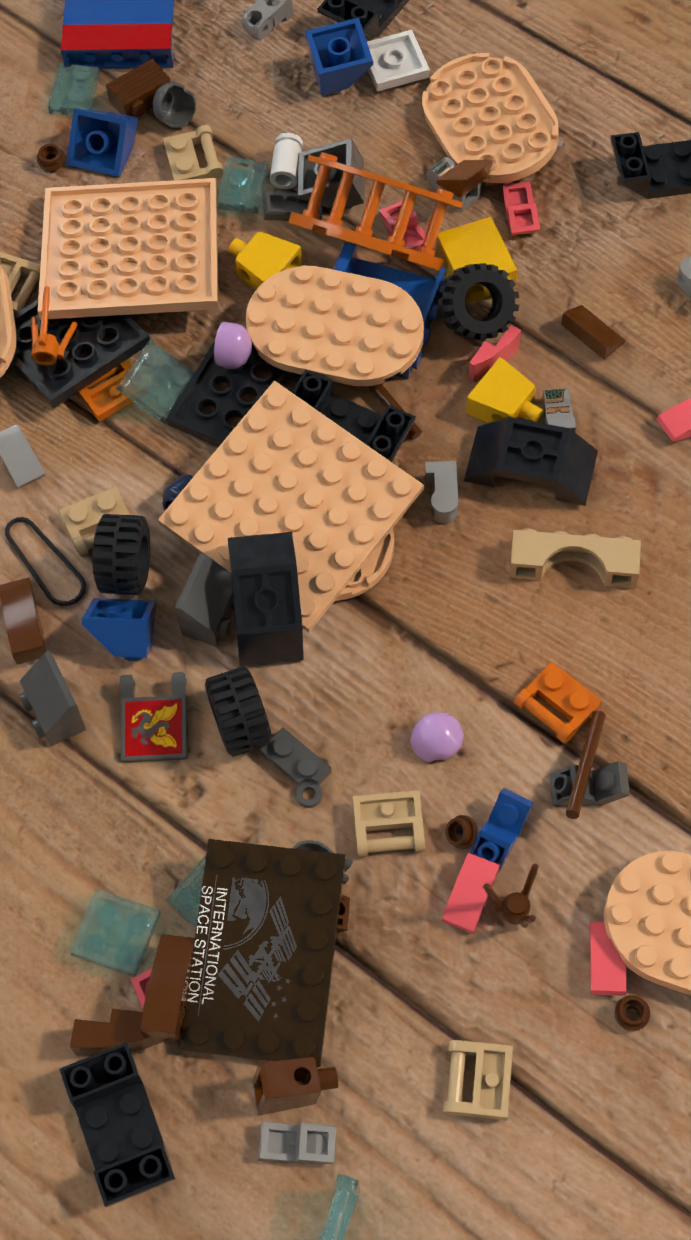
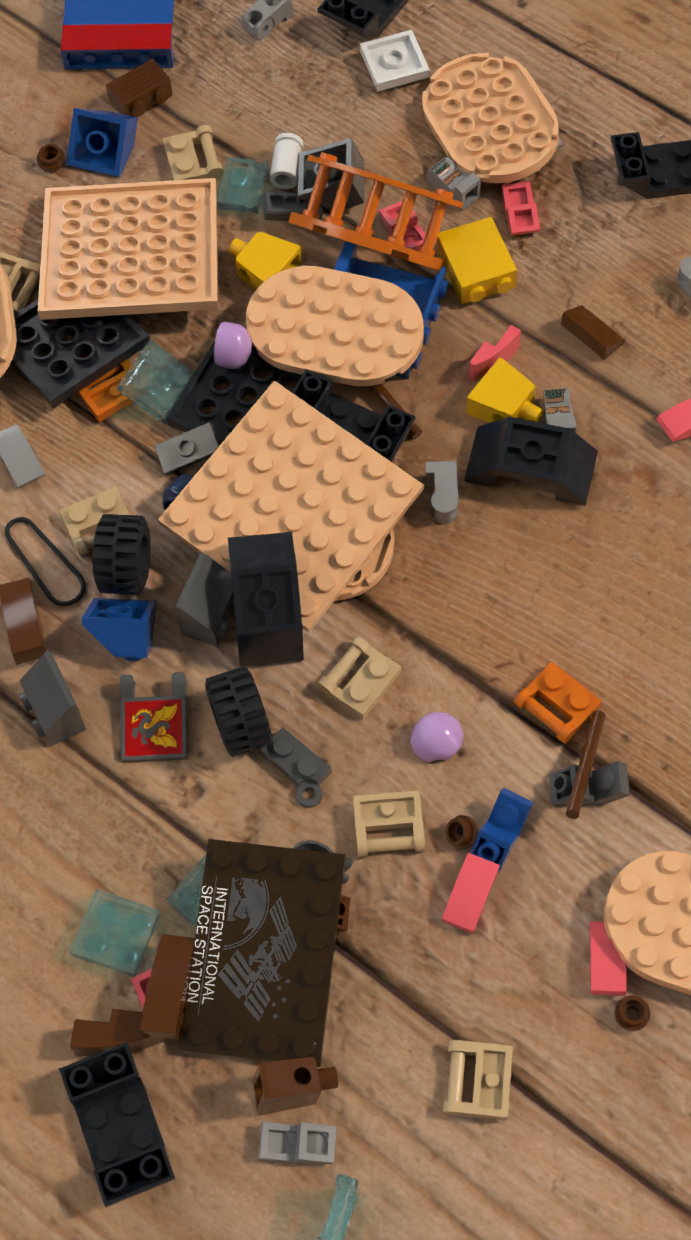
(45, 347): orange plant -> none
(73, 88): clear light blue plate -> none
(174, 105): dark grey hair -> none
(187, 448): none -> dark grey plate
(338, 55): blue slope -> none
(367, 684): none -> tan plate
(465, 176): reddish brown slope -> none
(502, 301): black tyre -> none
(515, 905): reddish brown plant -> none
(612, 558): tan arch -> none

